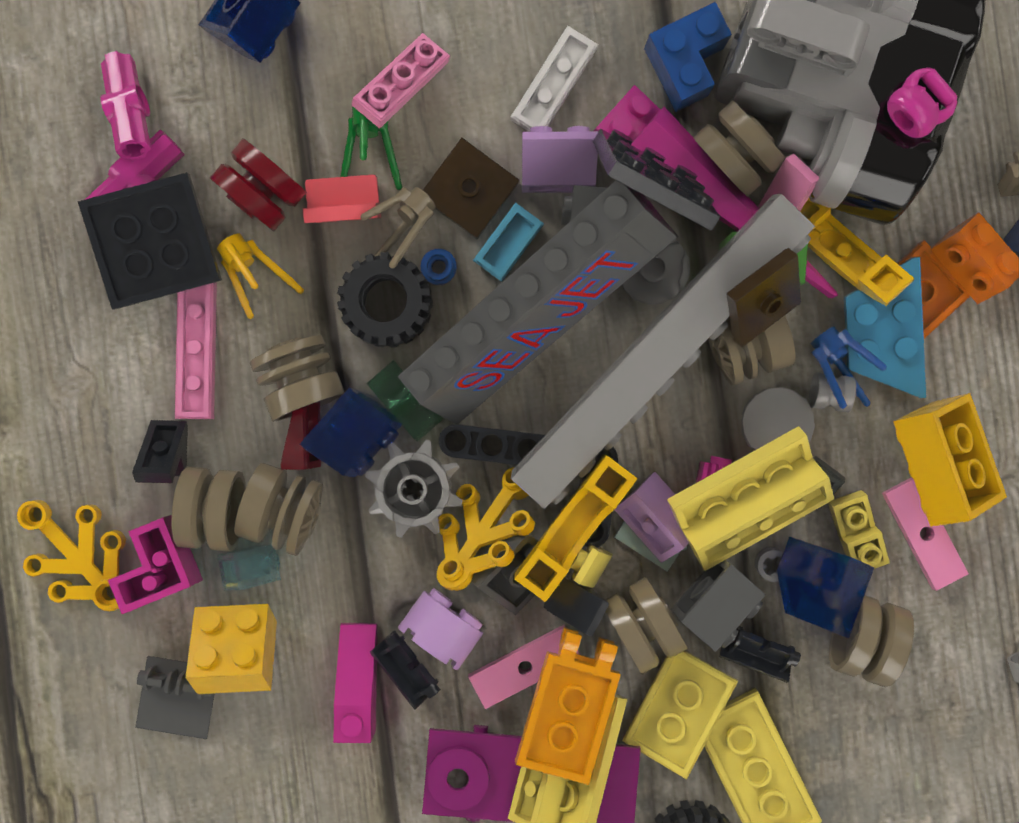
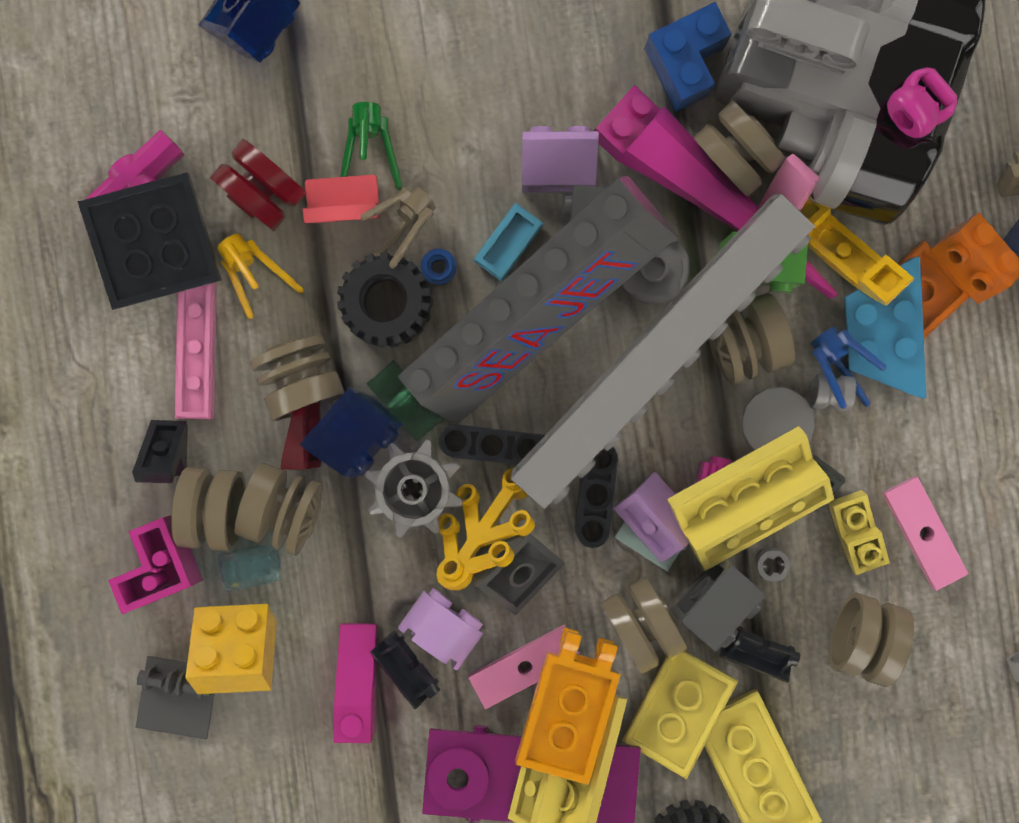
(79, 558): yellow plant -> none
(125, 106): dark pink piece -> none
(400, 80): bright pink tile -> none
(470, 188): dark brown plate -> none
(554, 80): white tile -> none
(573, 526): yellow arch -> none
(577, 605): black slope -> none
(590, 565): light yellow slope -> none
(655, 179): plate -> none
(764, 297): dark brown plate -> none
(822, 585): clear blue slope -> none
(950, 460): yellow brick -> none

